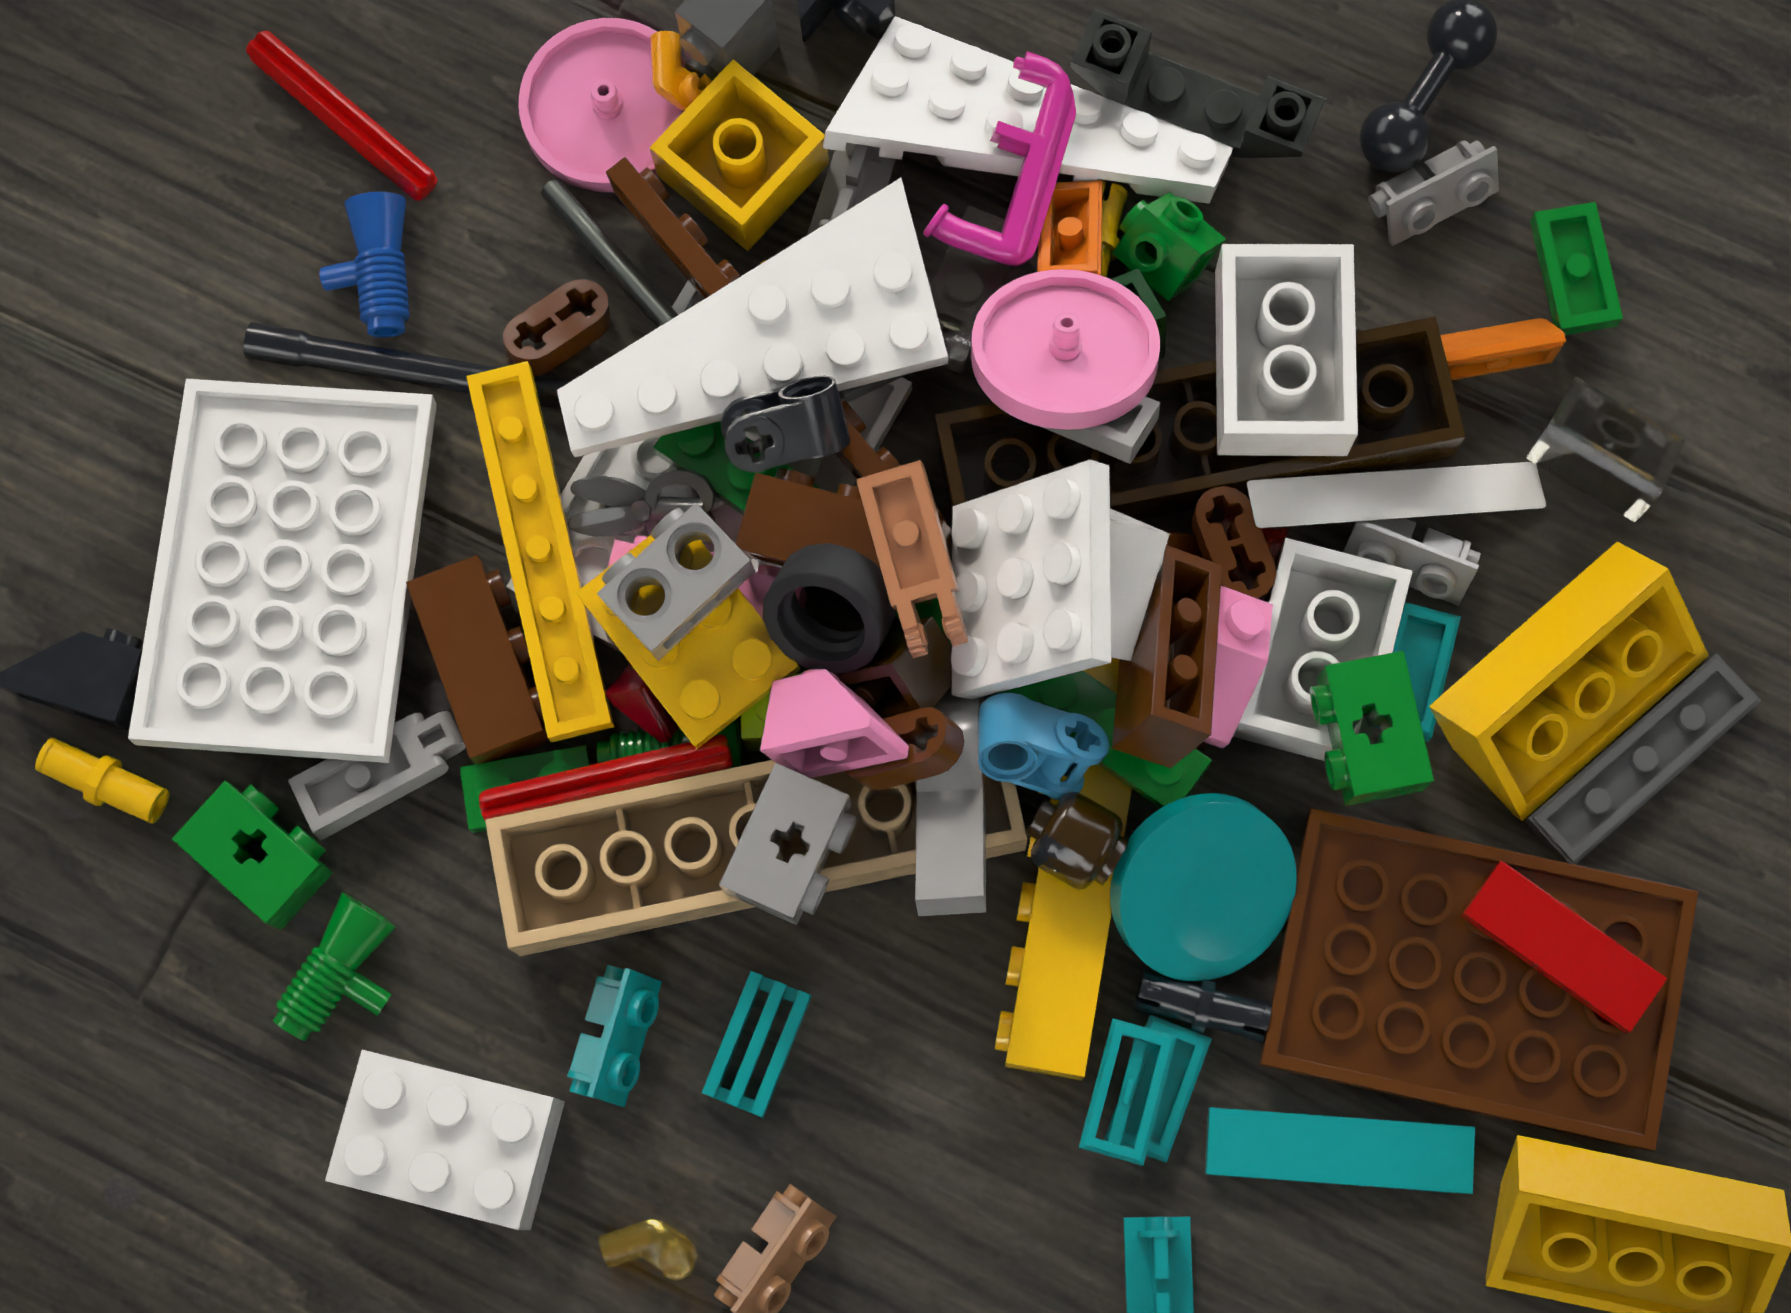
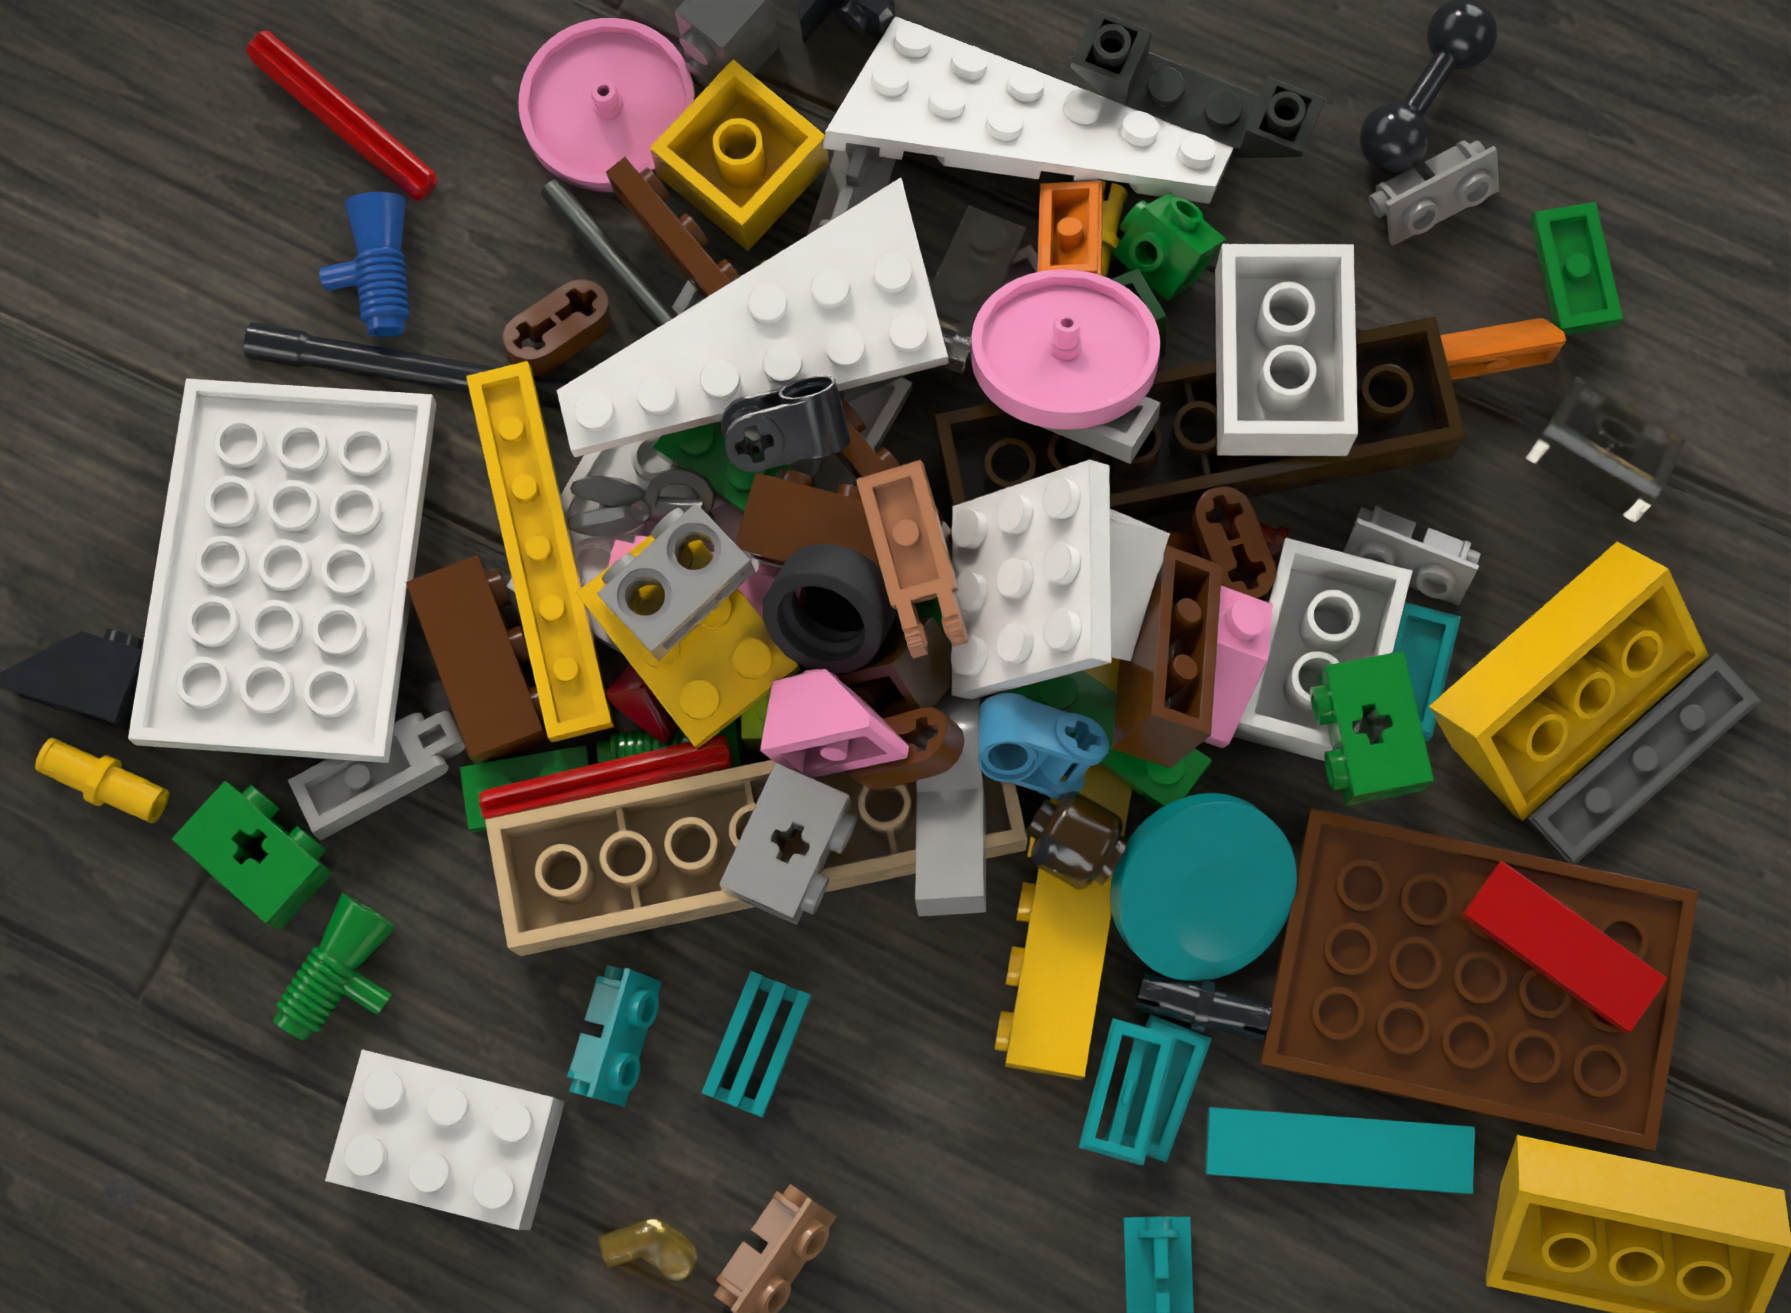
(669, 76): light orange arm -> none
(1042, 160): dark pink piece -> none
(1395, 494): white sticker -> none

